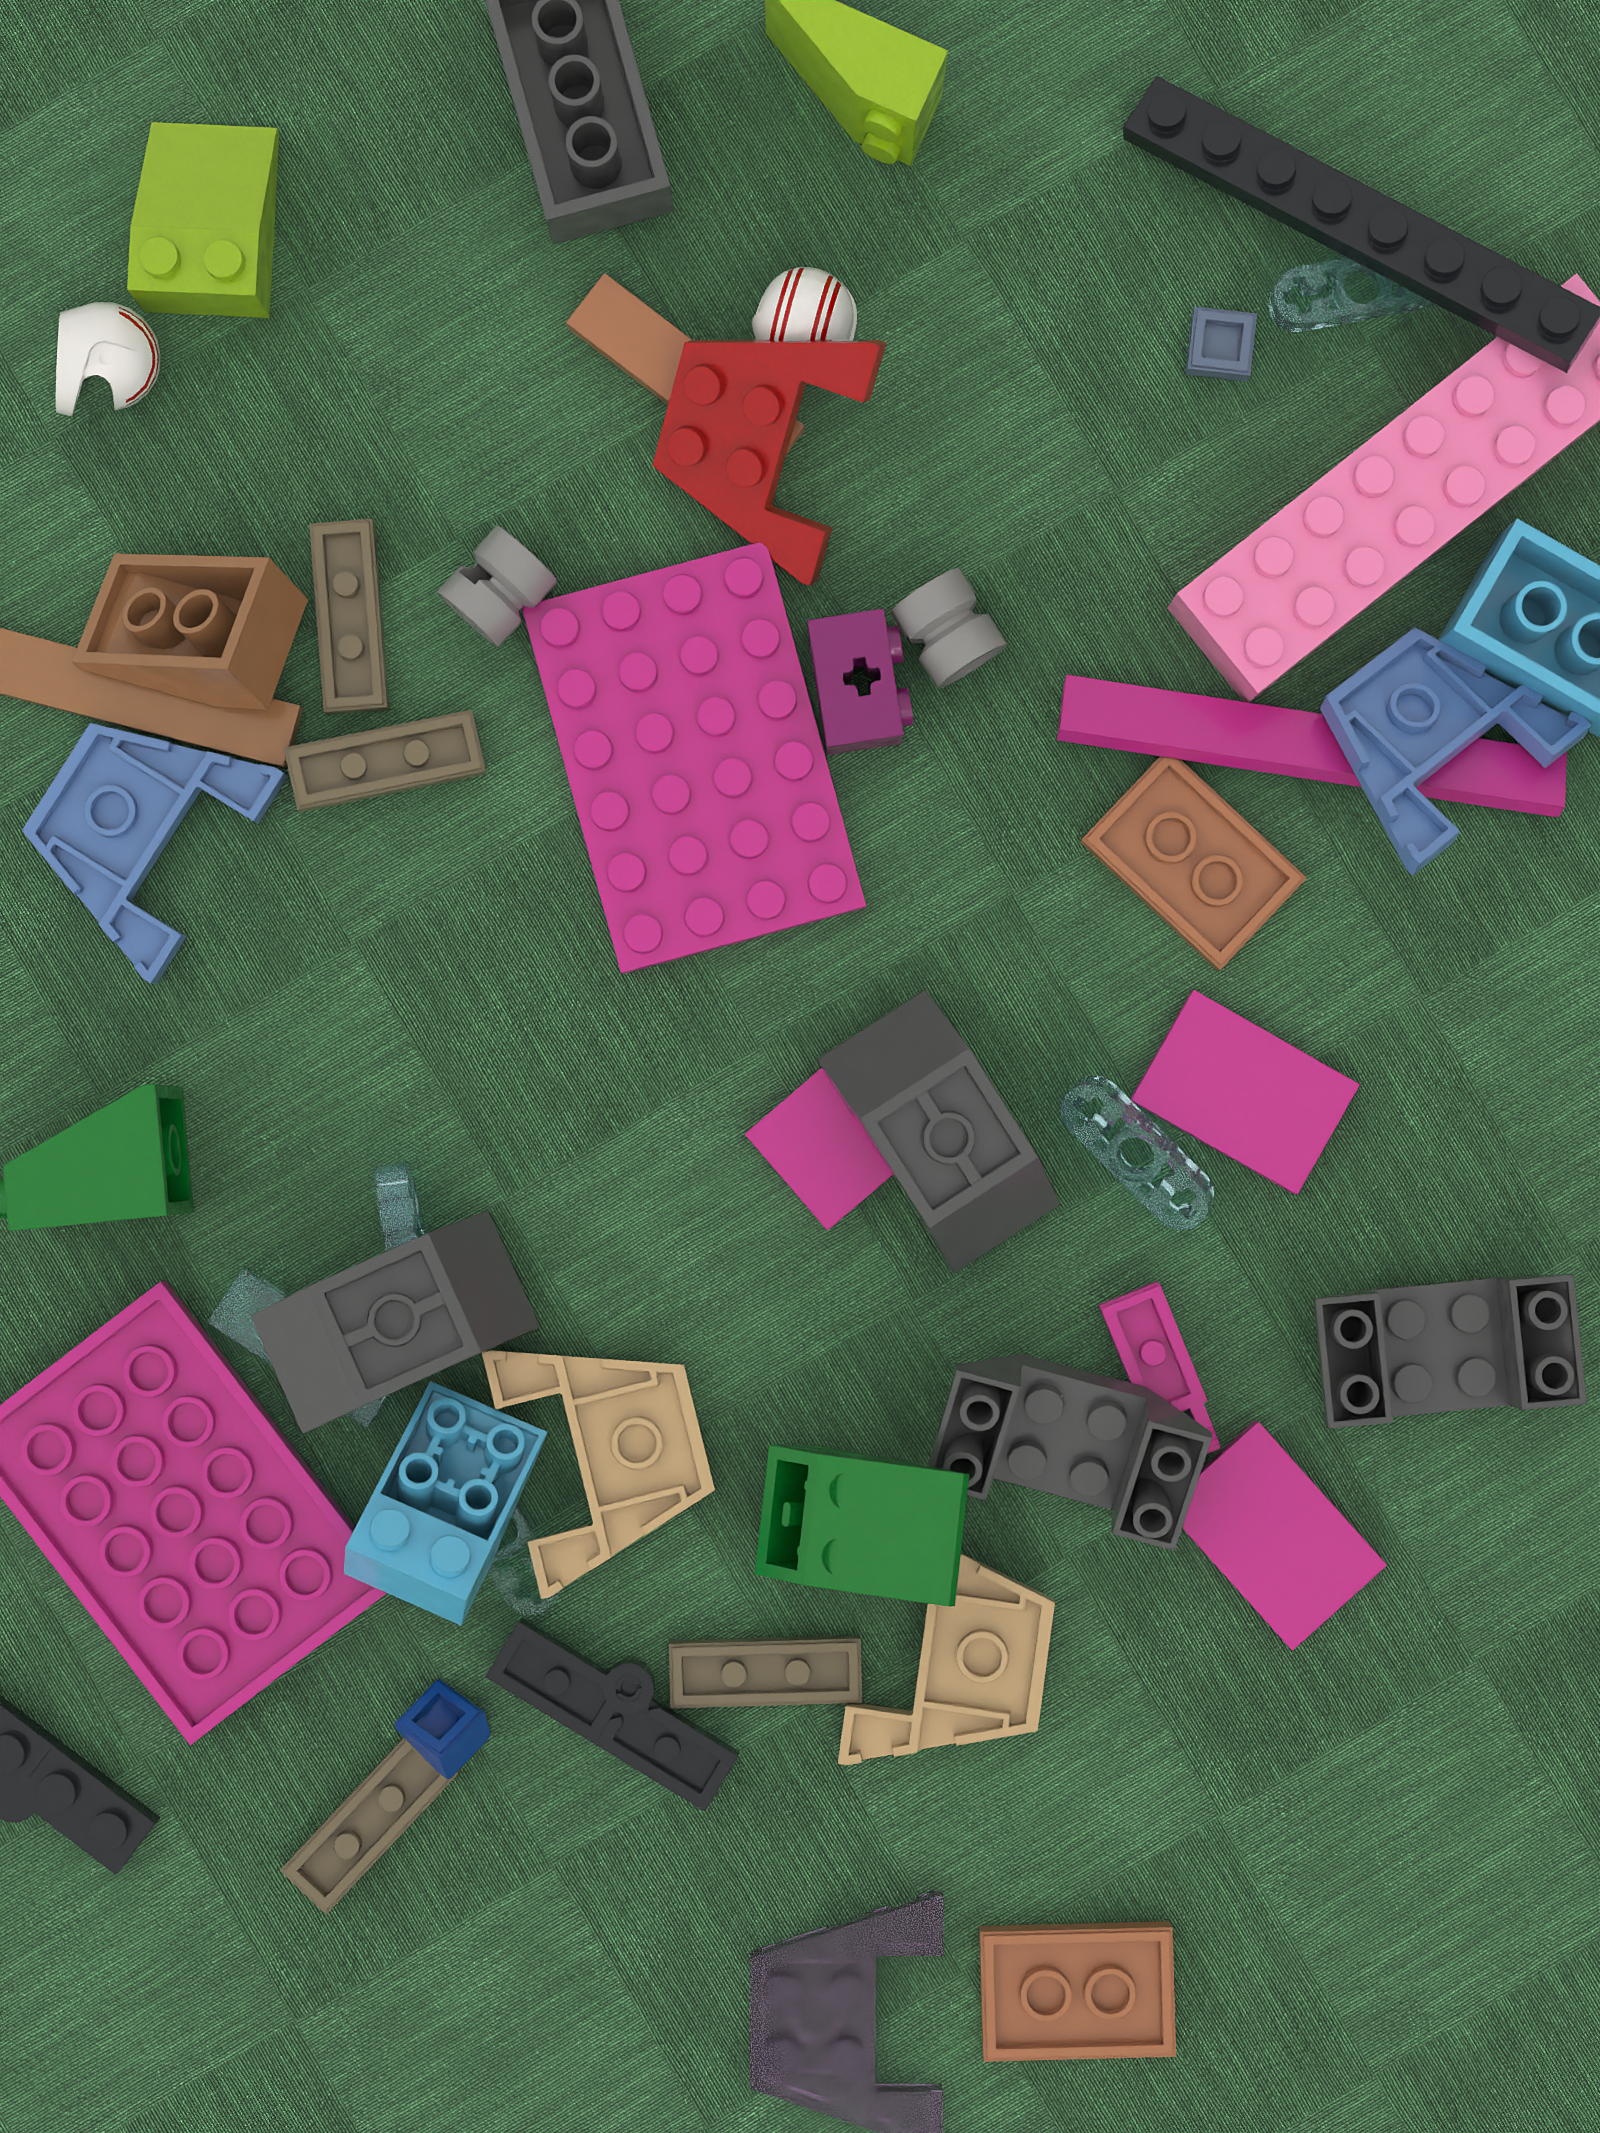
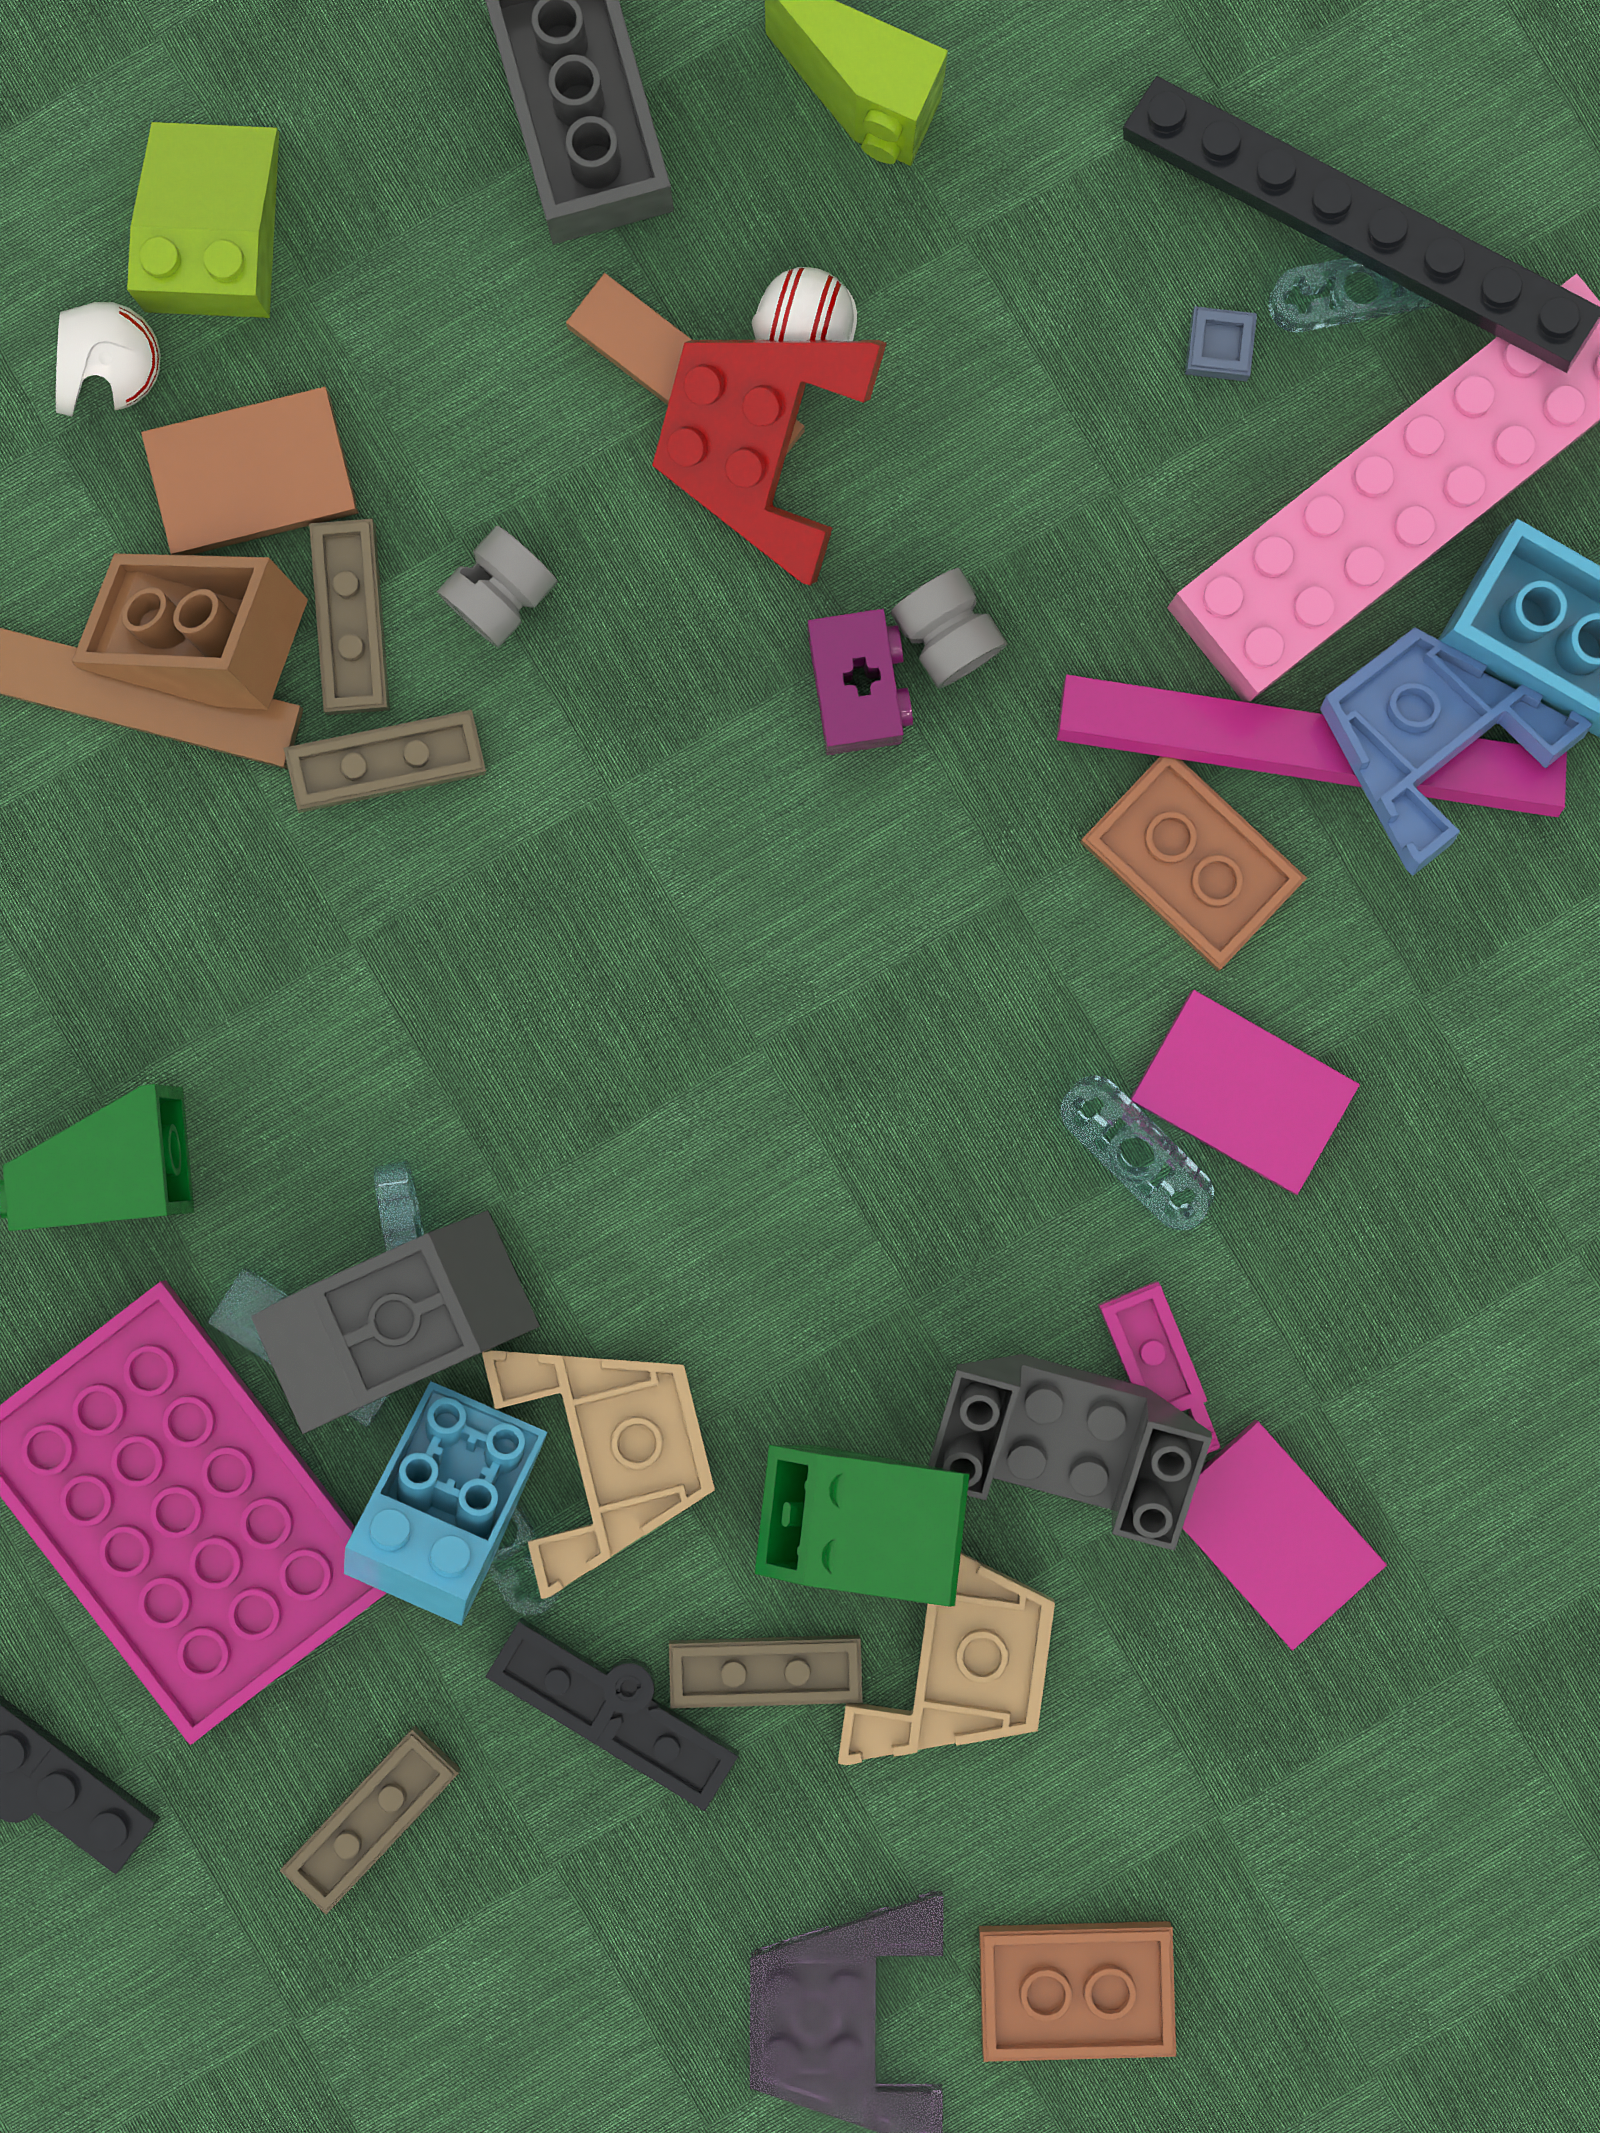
(115, 815): medium blue wing -> none
(249, 472): none -> nougat tile
(444, 1728): blue slope -> none
(694, 757): dark pink plate -> none
(820, 1150): dark pink tile -> none
(941, 1129): dark grey slope -> none
(1449, 1348): dark grey slope -> none

